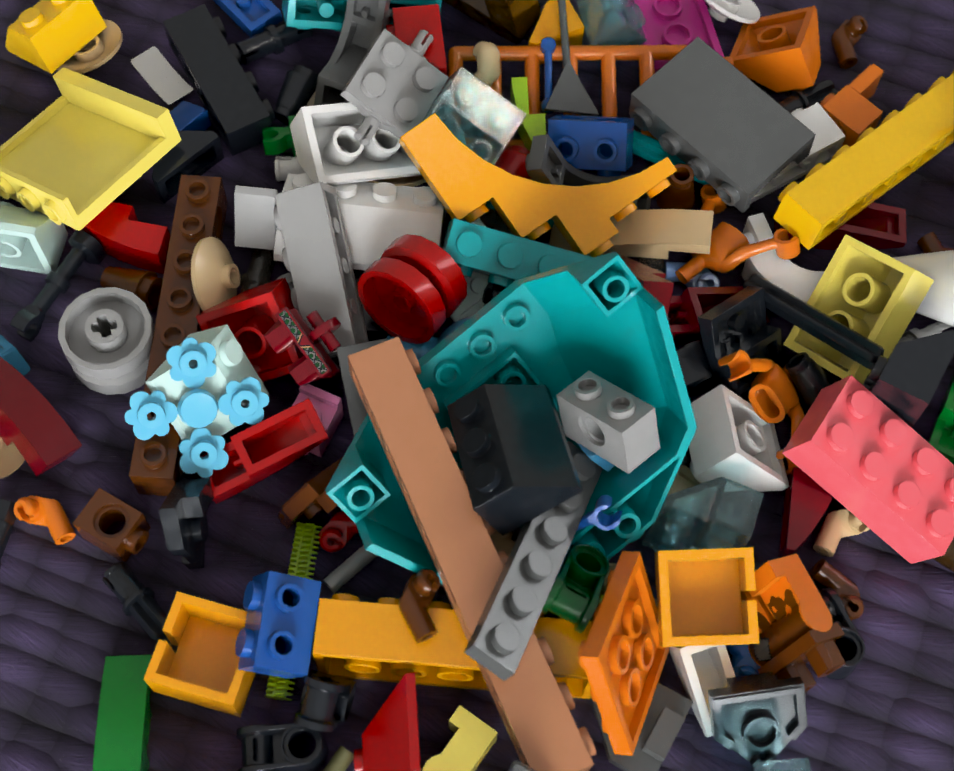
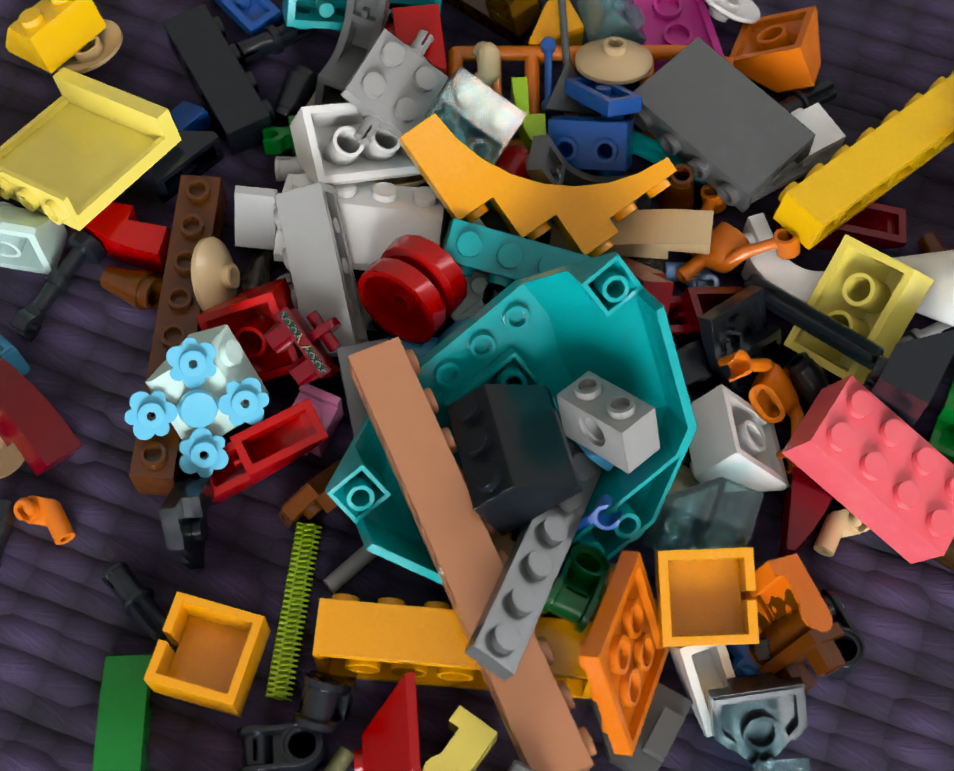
(102, 512): reddish brown brick -> none
(107, 339): light grey wheel -> none
(161, 75): white sticker -> none
(278, 625): blue brick -> none
(337, 532): red arm -> none
(416, 601): reddish brown arm -> none
(609, 100): none -> blue plate
(613, 61): none -> tan dish
(845, 38): reddish brown arm -> none
(846, 589): reddish brown arm -> none
(851, 113): orange brick -> none
(867, 81): orange tile -> none

